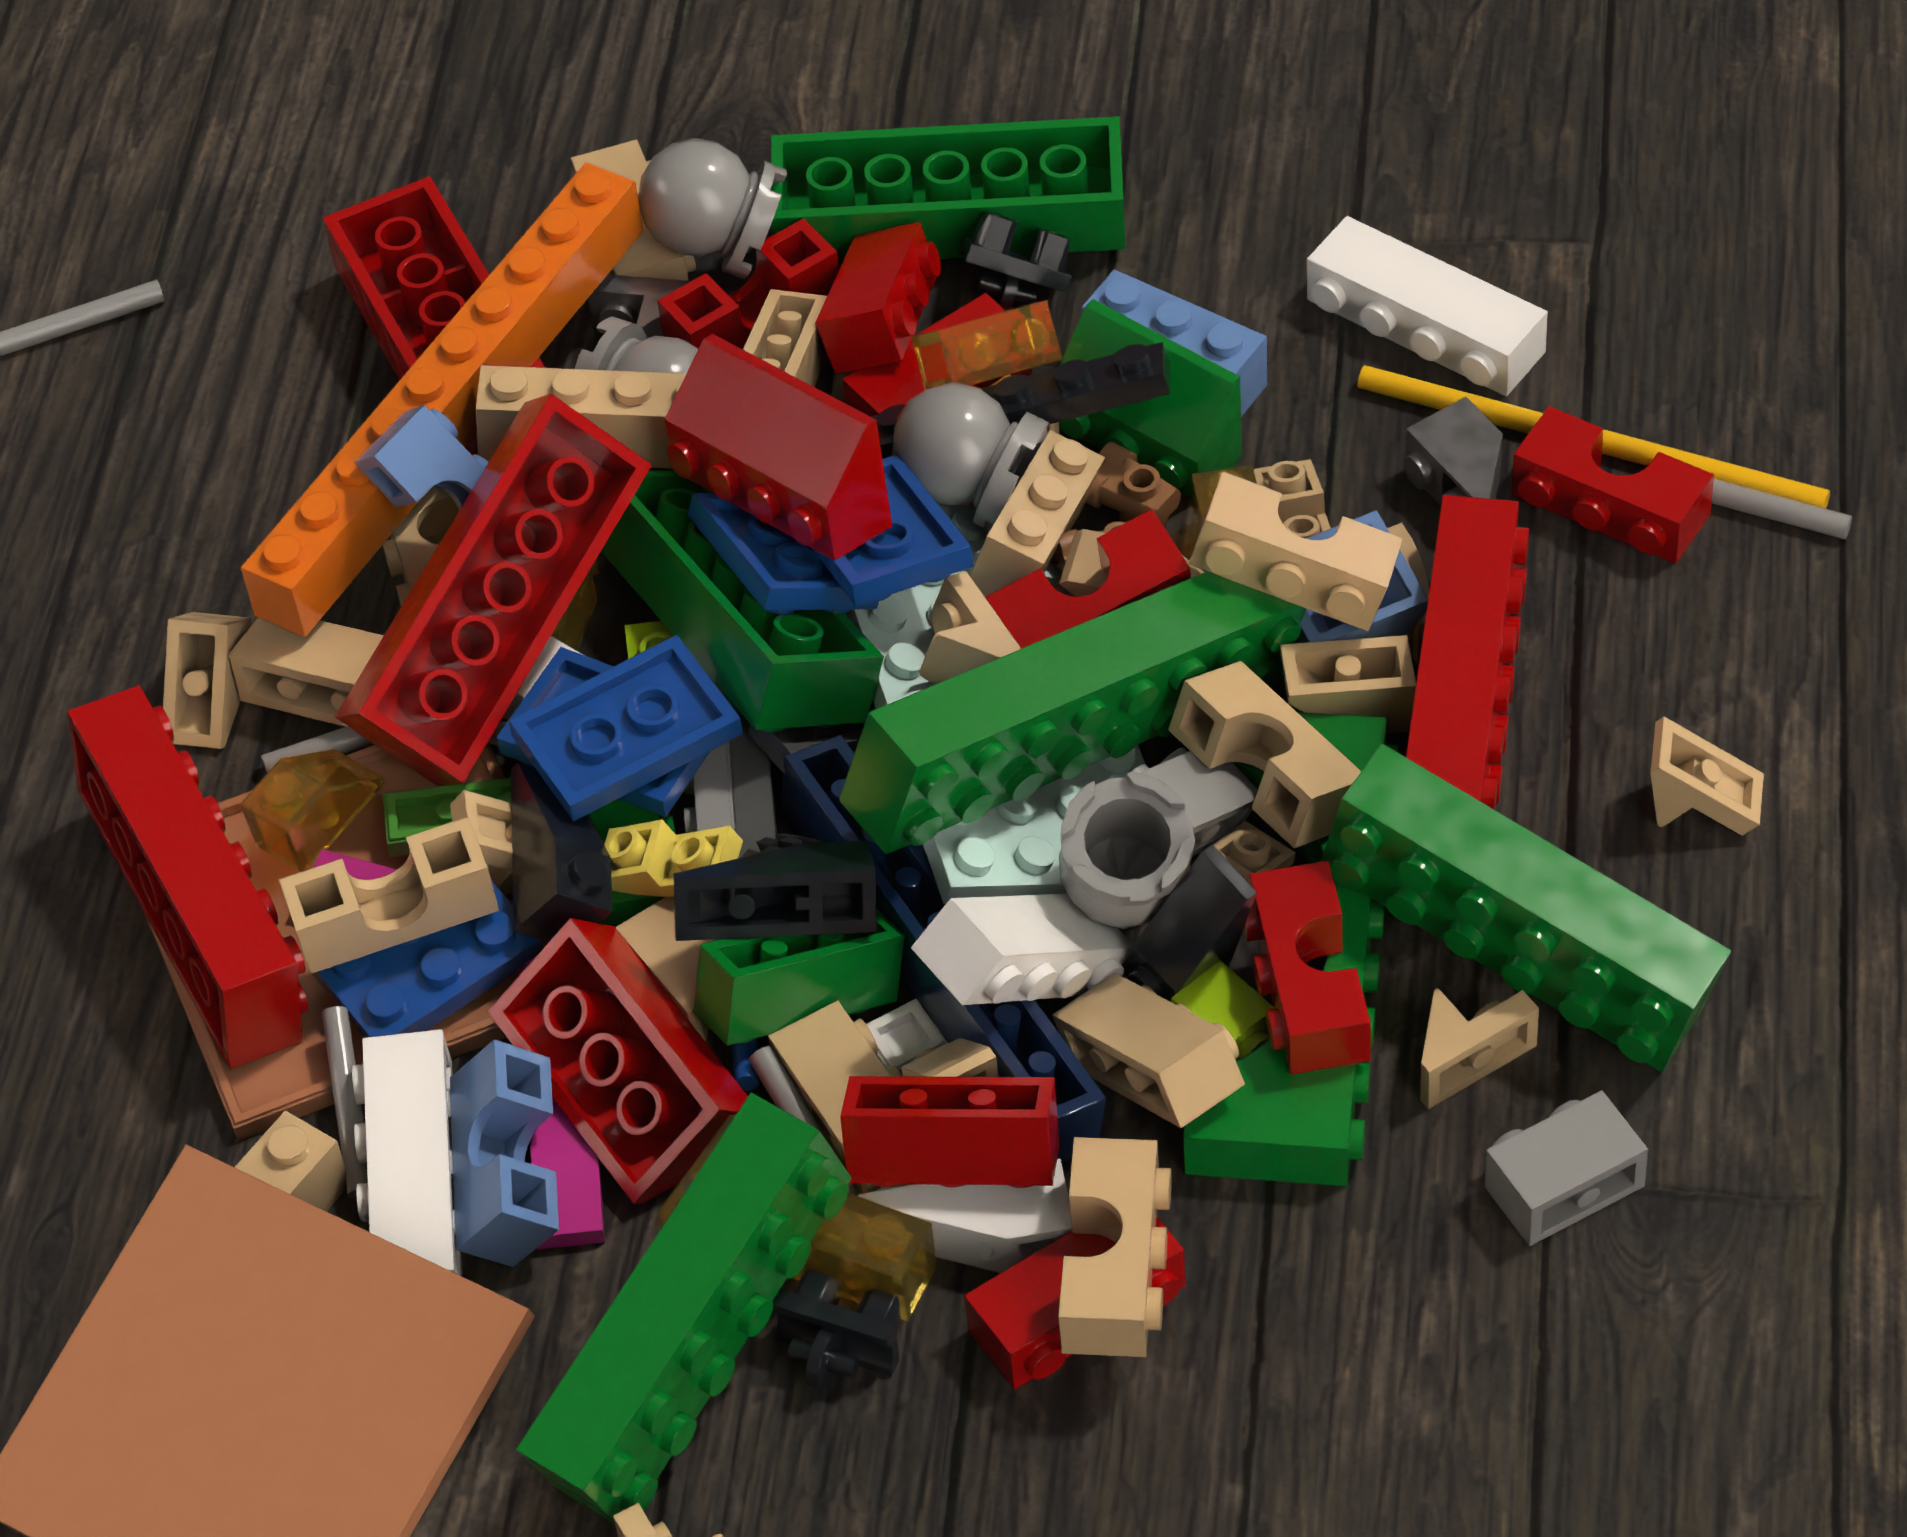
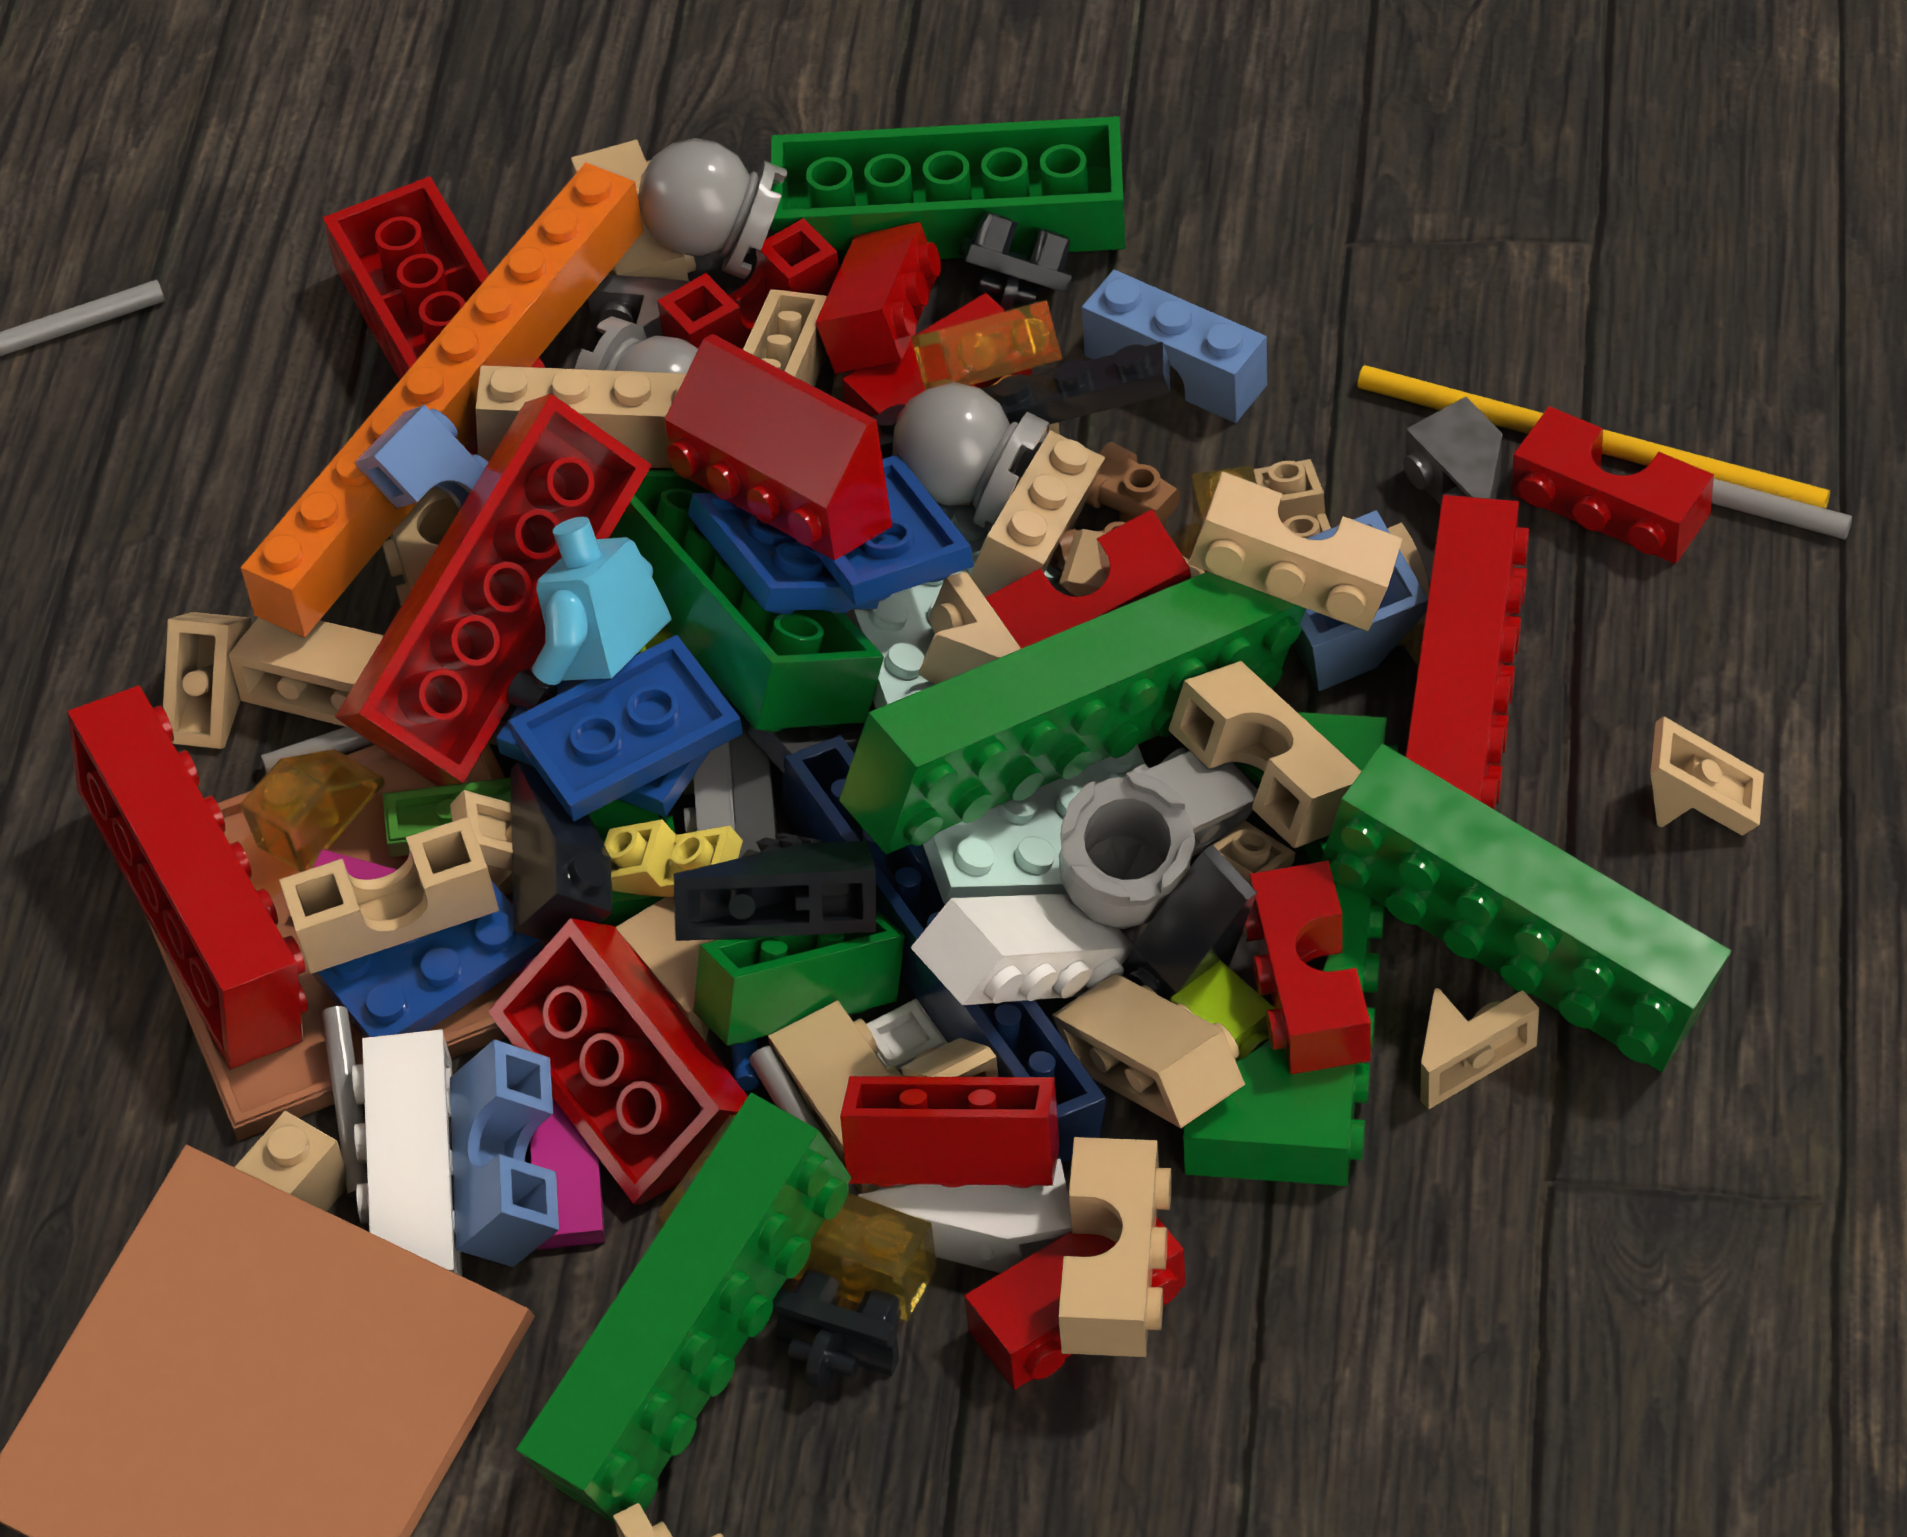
(595, 612): none -> medium azure torso
(1174, 433): green slope -> none
(1352, 678): tan slope -> none
(1426, 306): white brick -> none
(1565, 1167): light grey brick -> none

